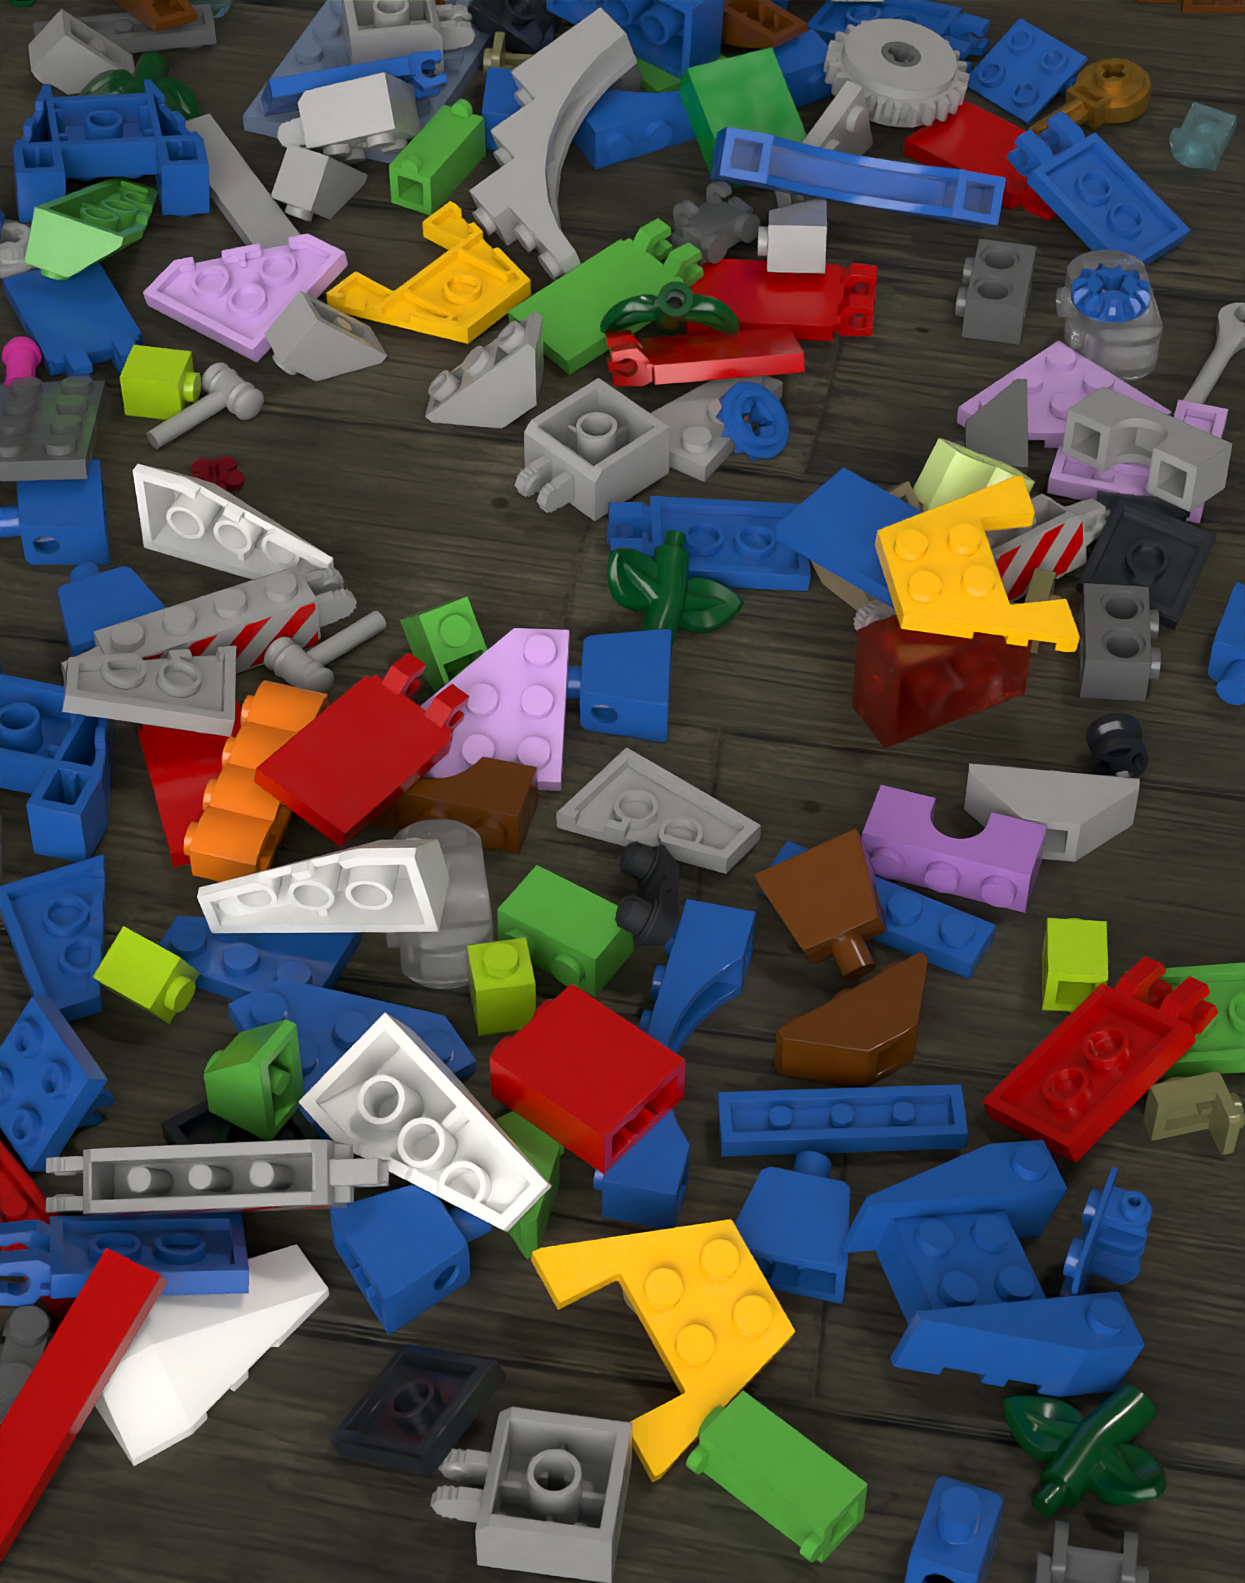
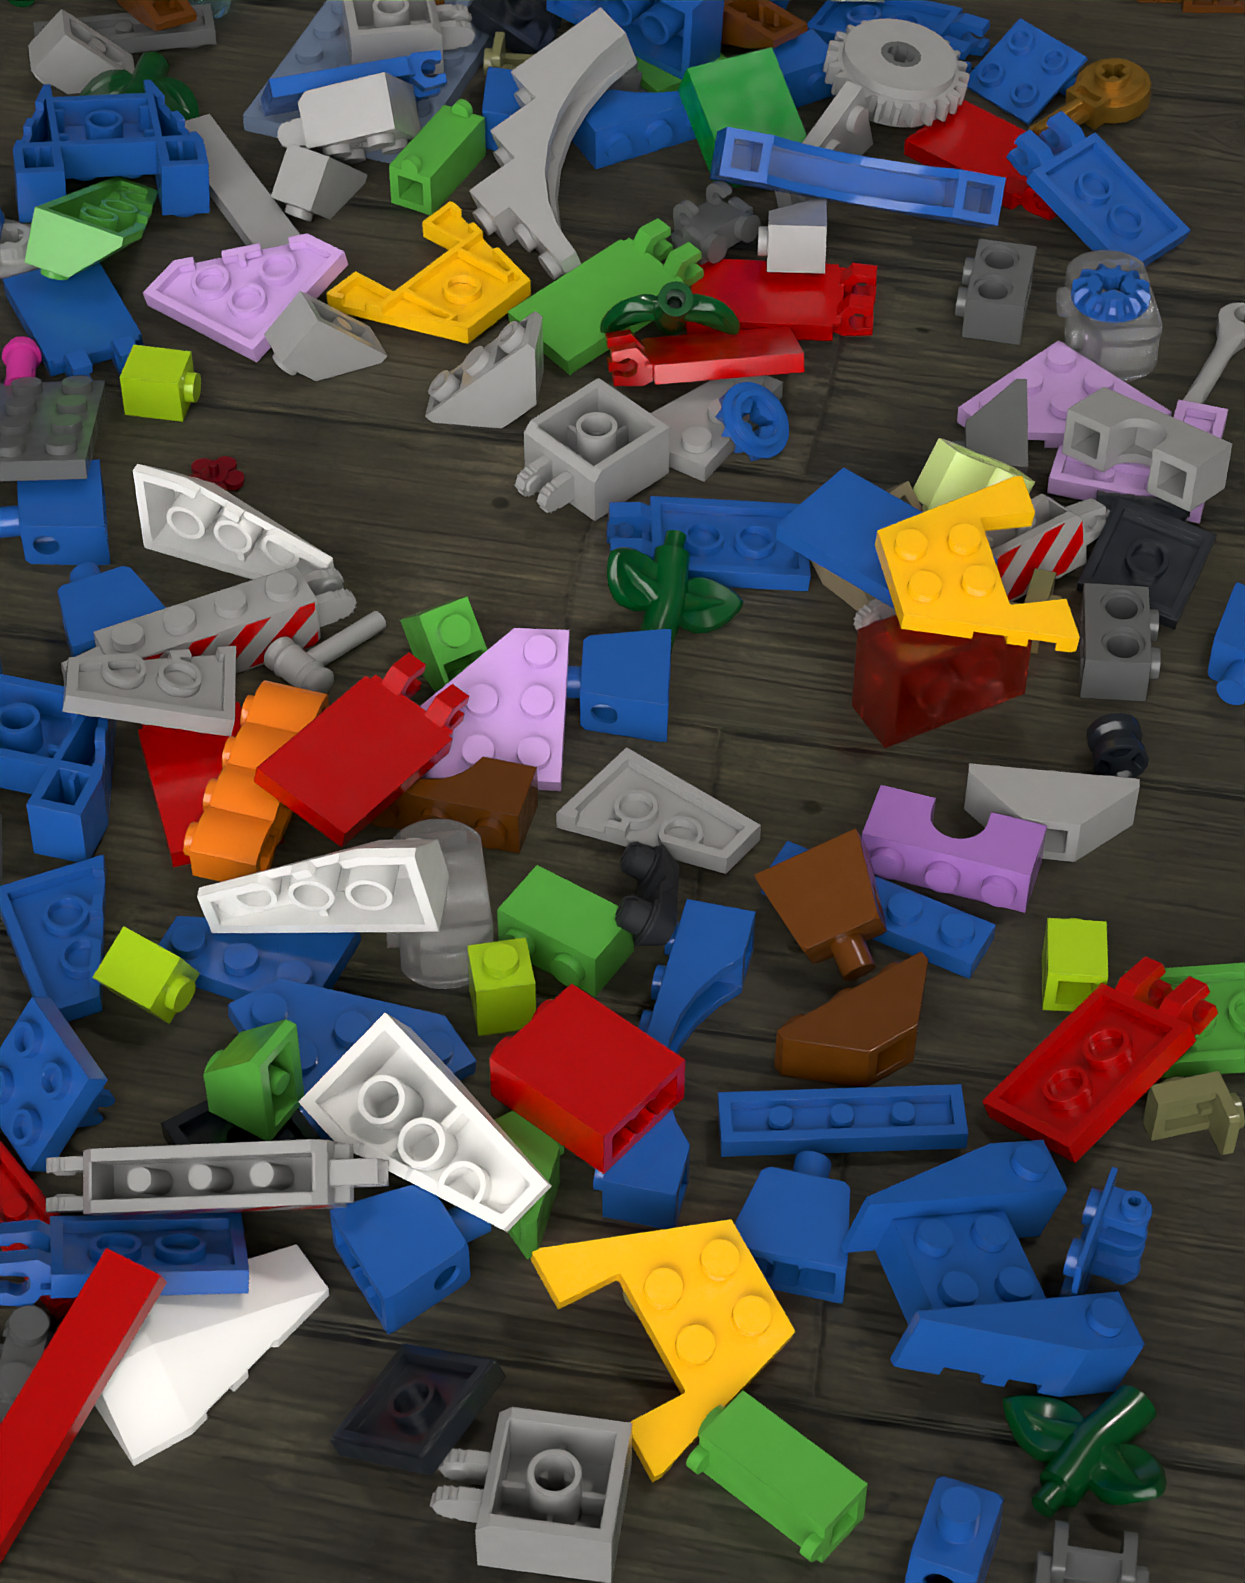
(223, 391): light grey piece -> none
(1202, 137): clear light blue bracket -> none

